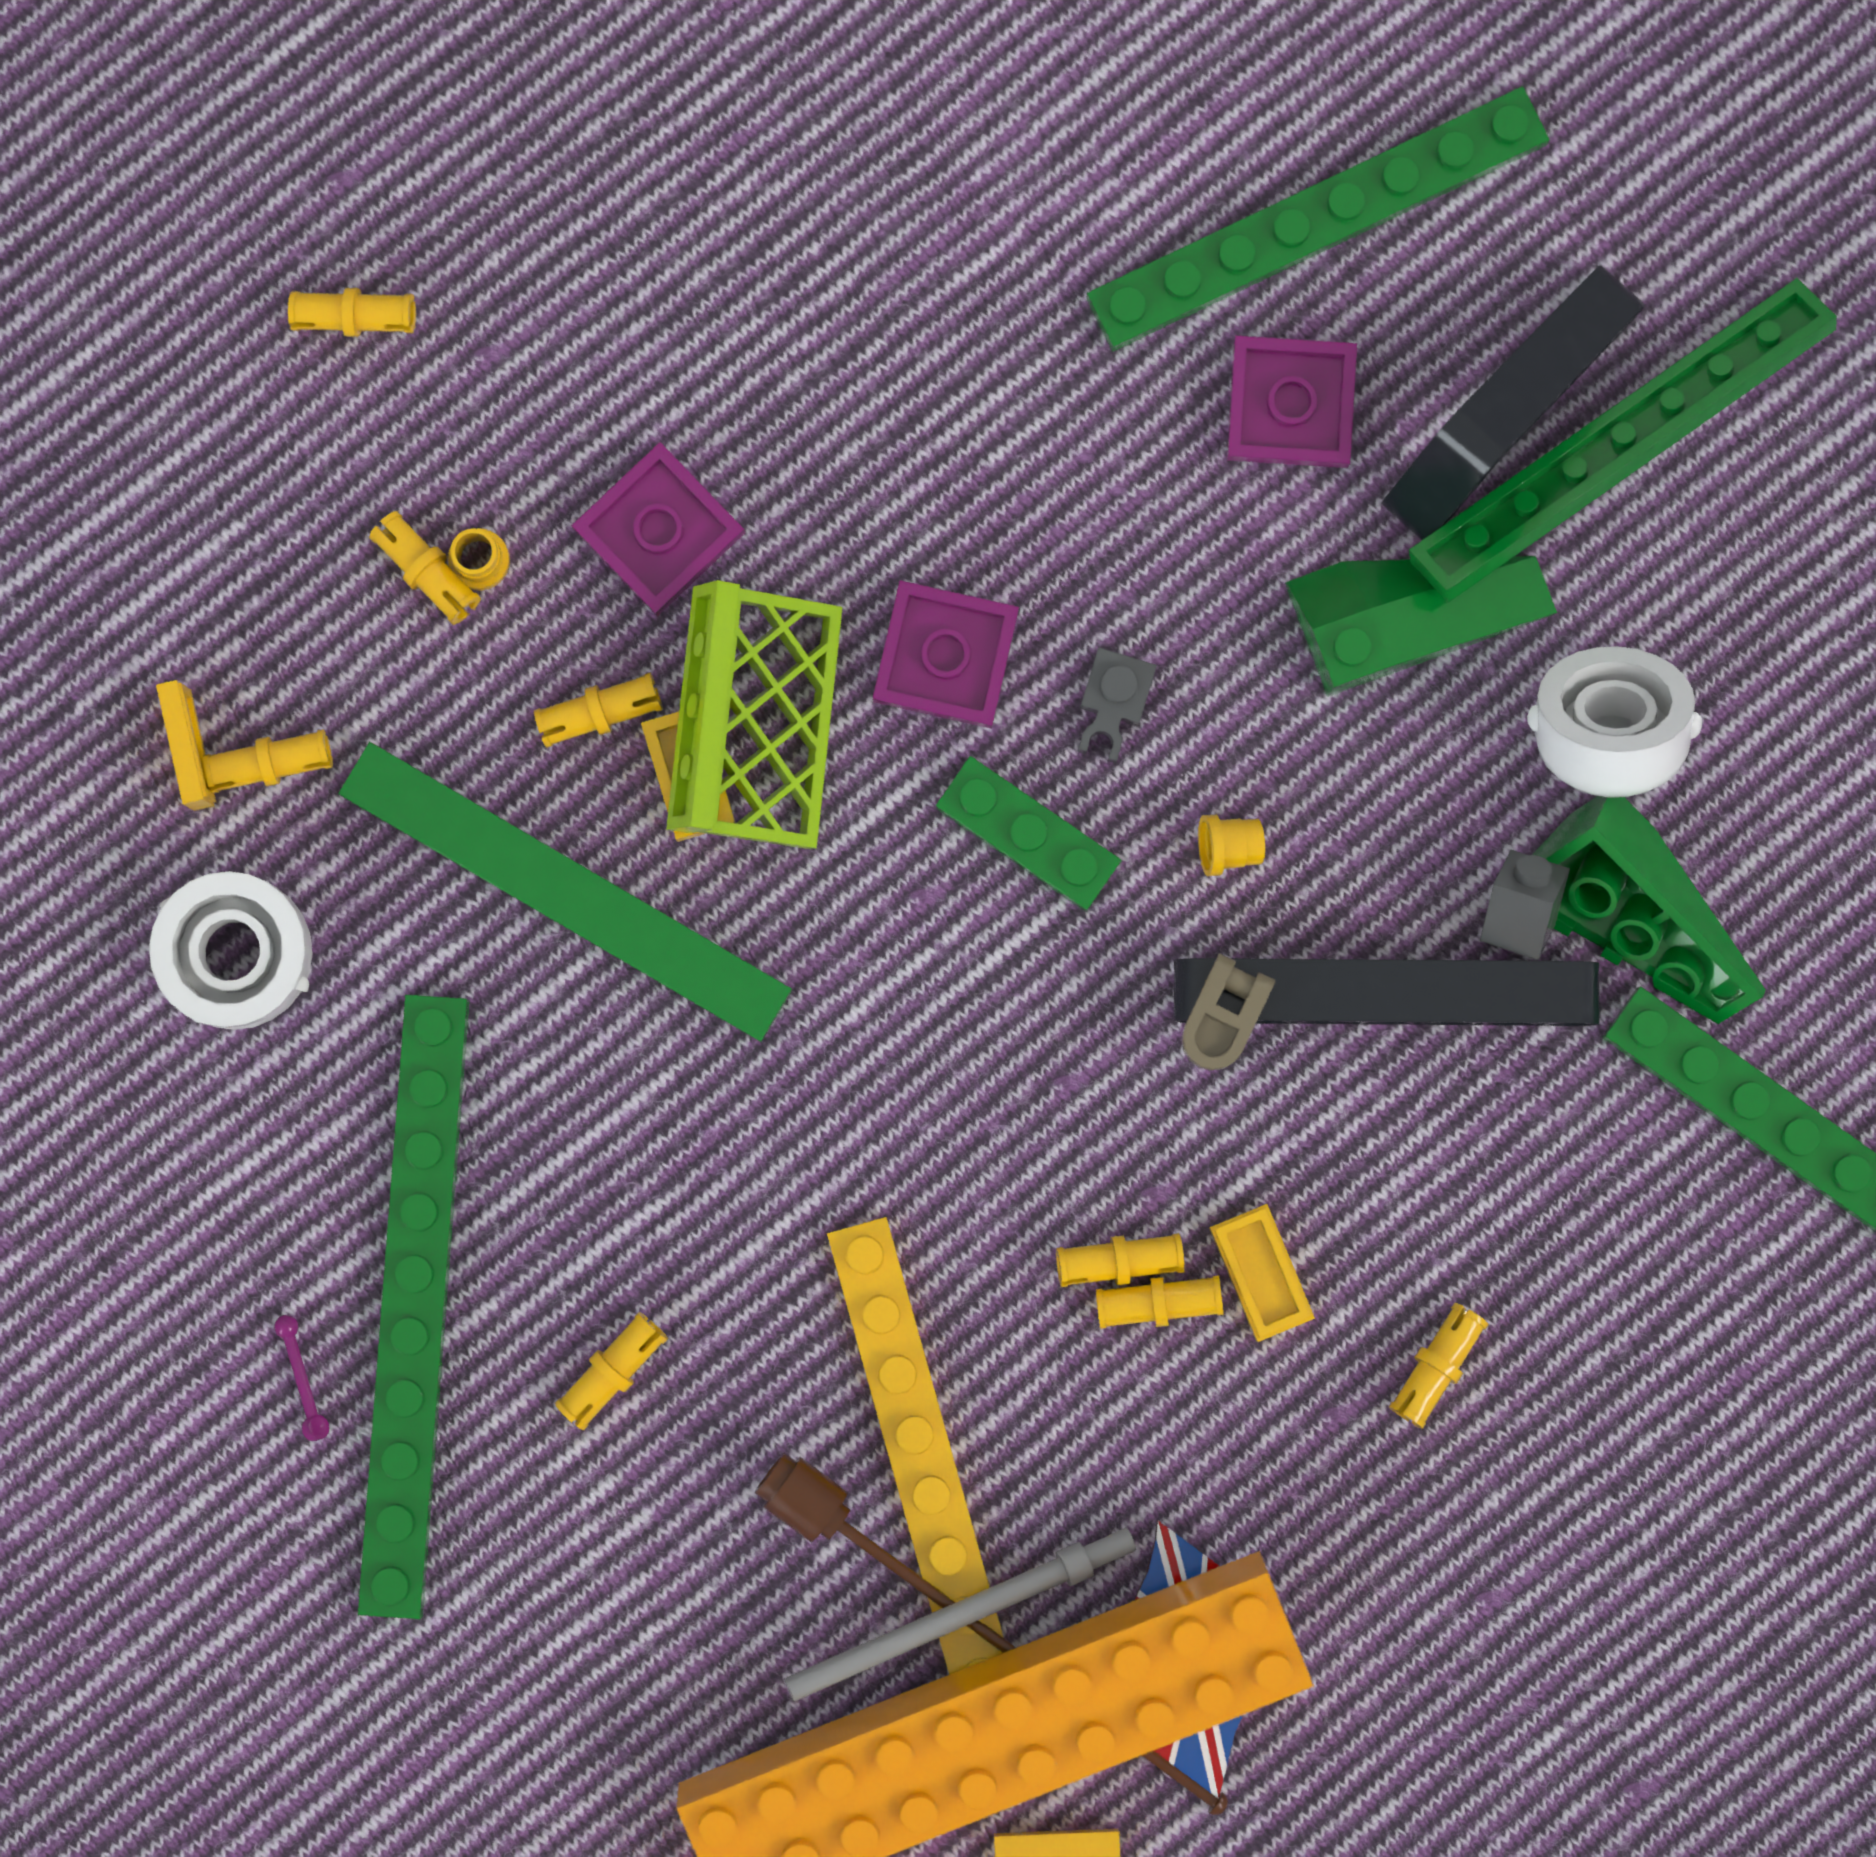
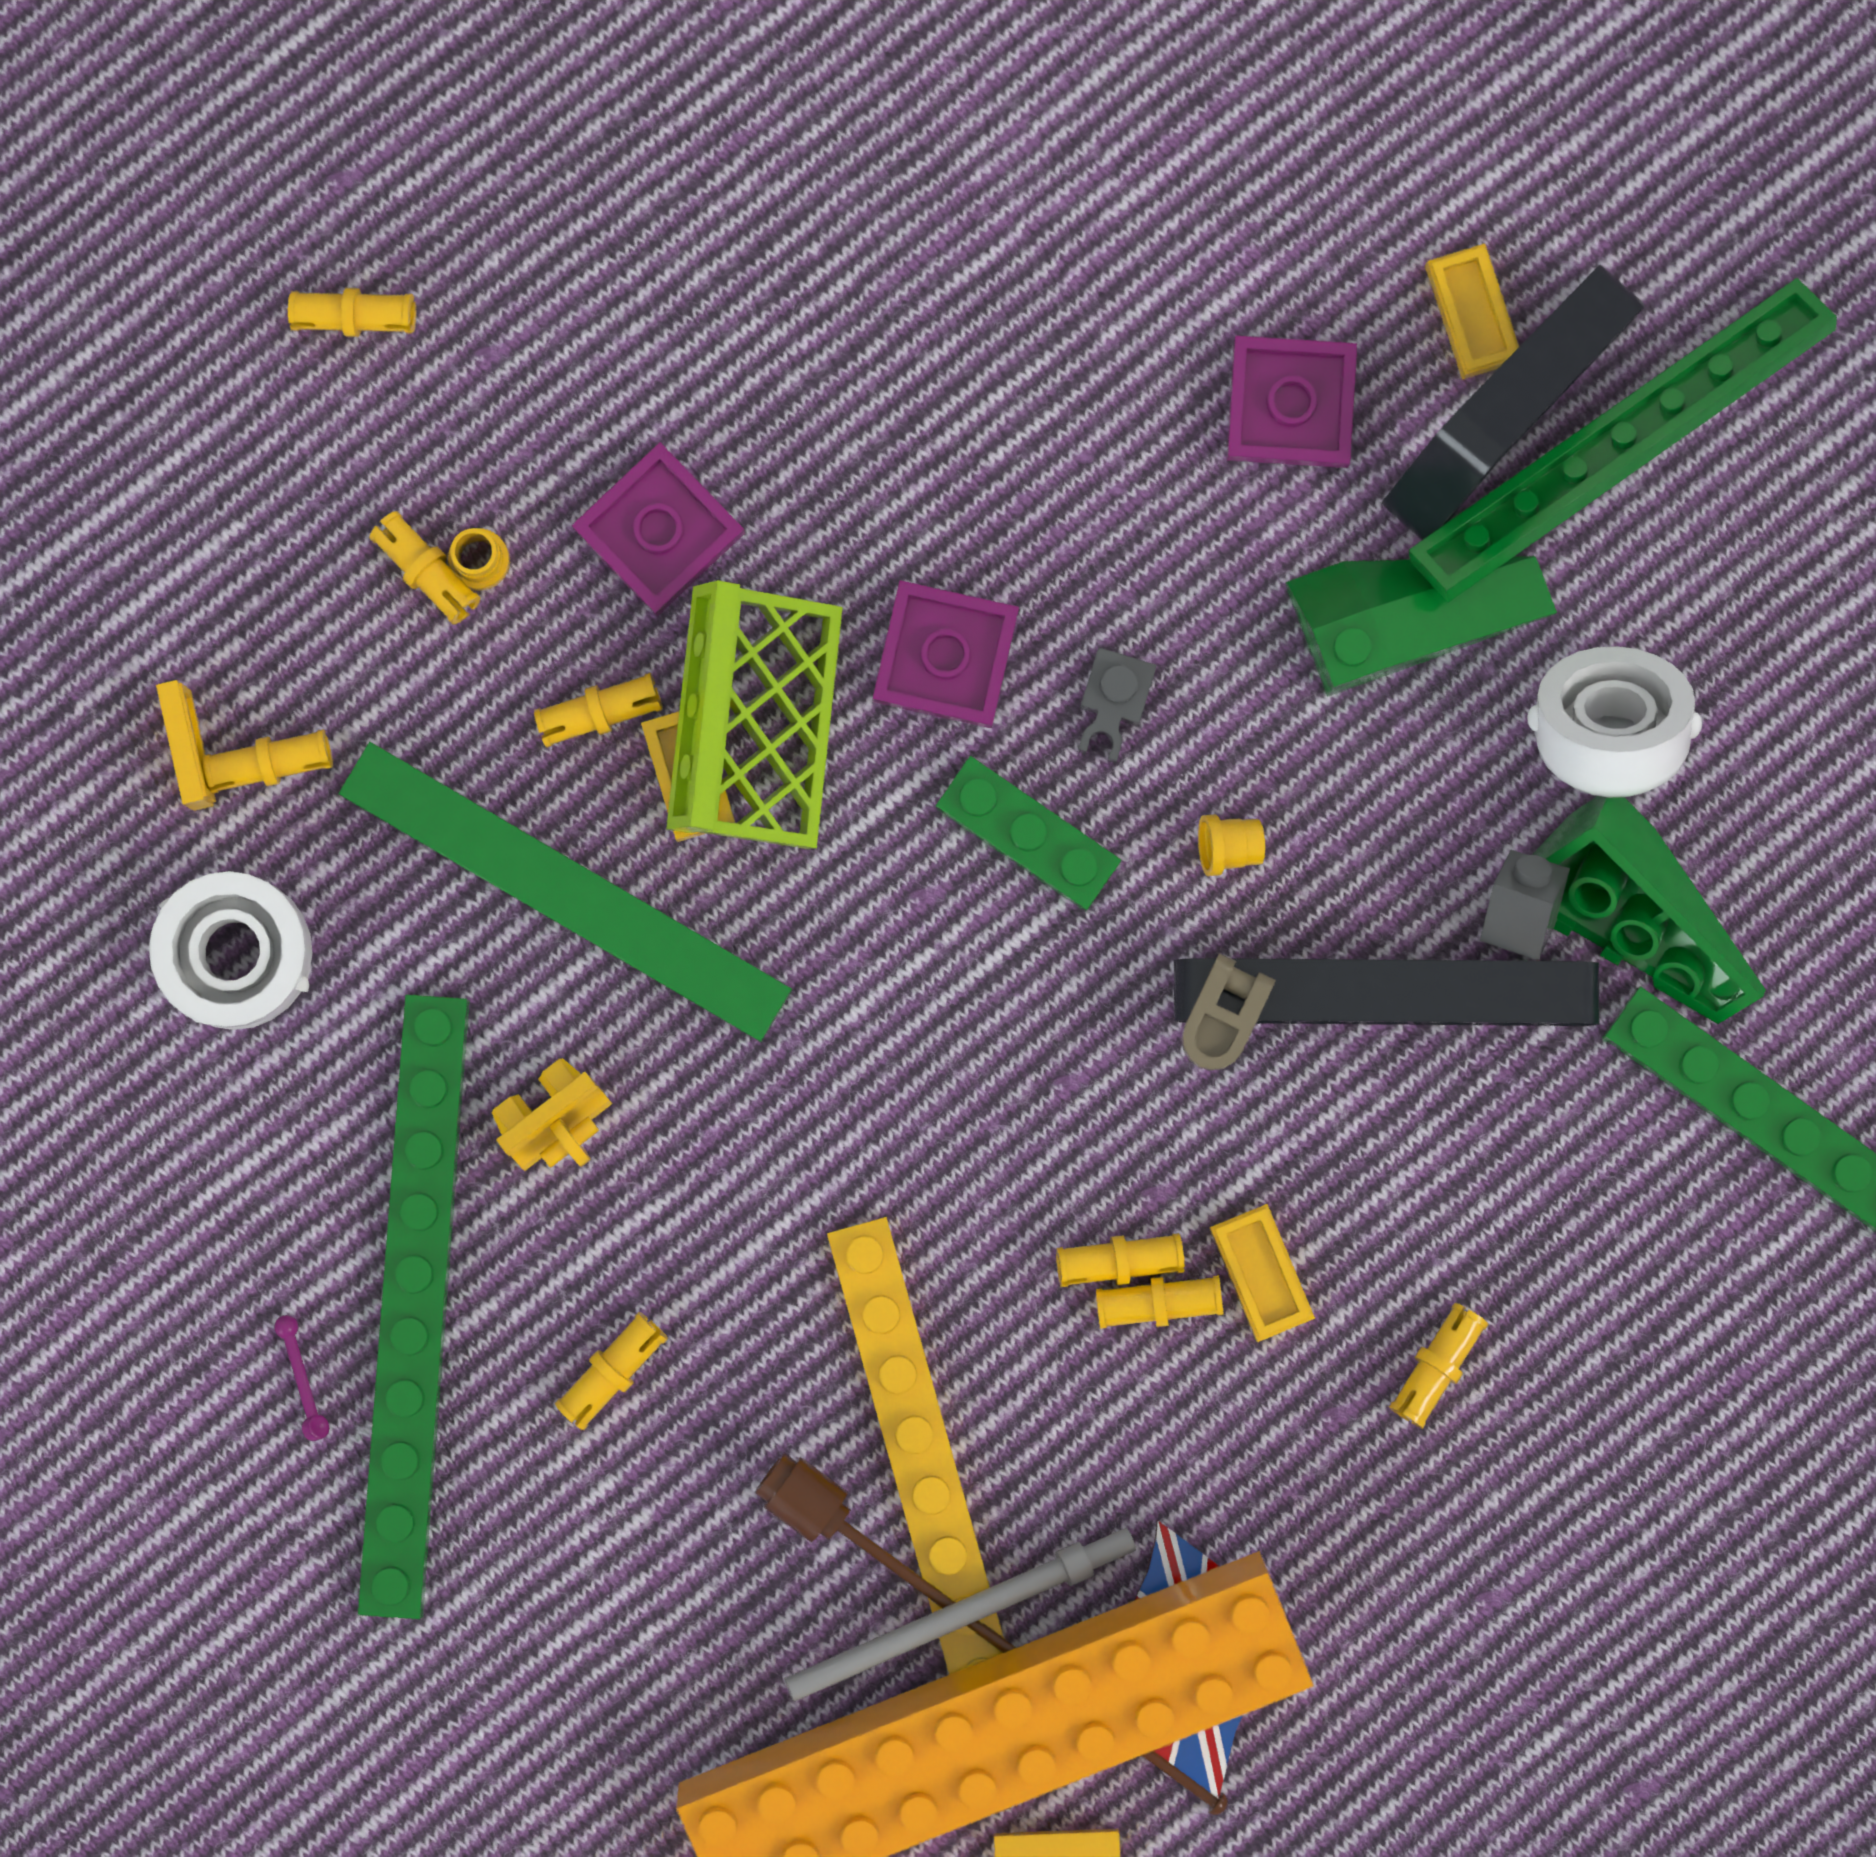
(556, 1125): none -> yellow hips
(1317, 218): green plate -> none
(1472, 310): none -> yellow tile

